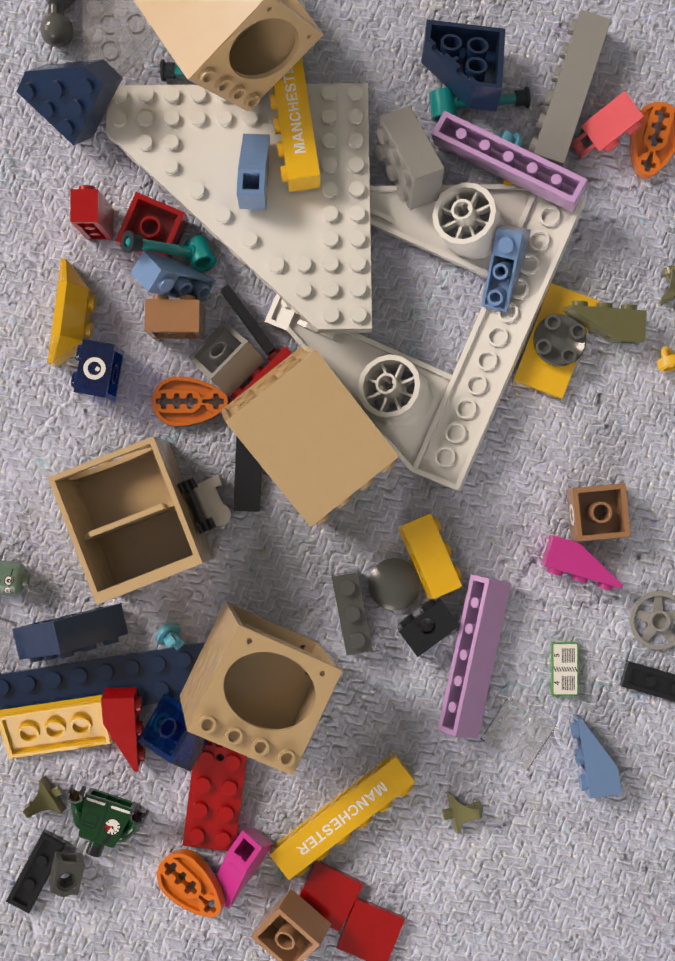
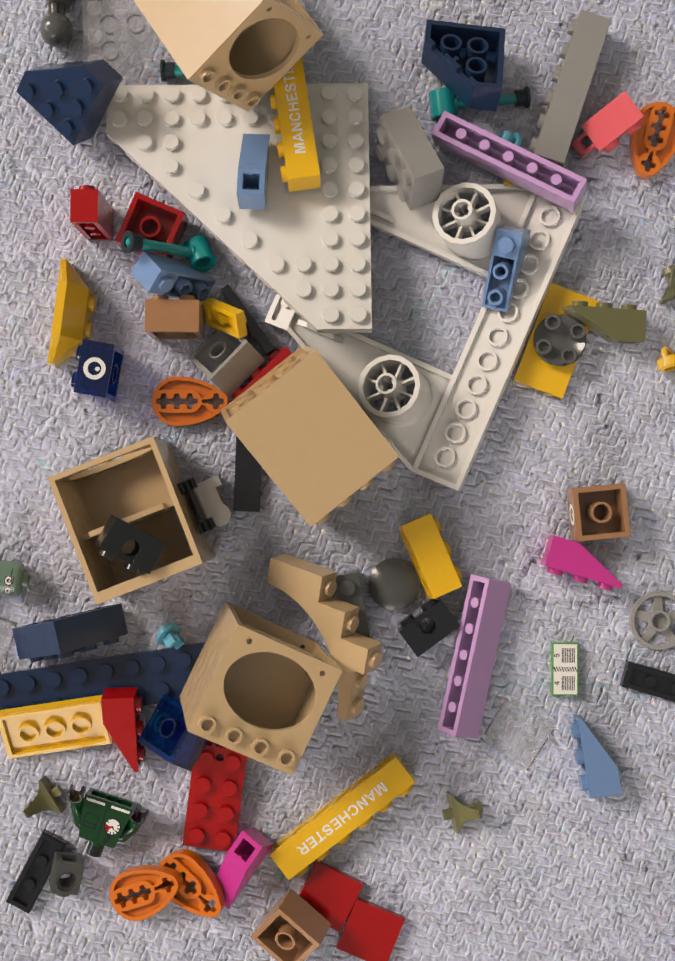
(146, 548): none -> black brick
(146, 904): none -> orange piece
(225, 318): none -> yellow plate
(336, 620): none -> tan arch

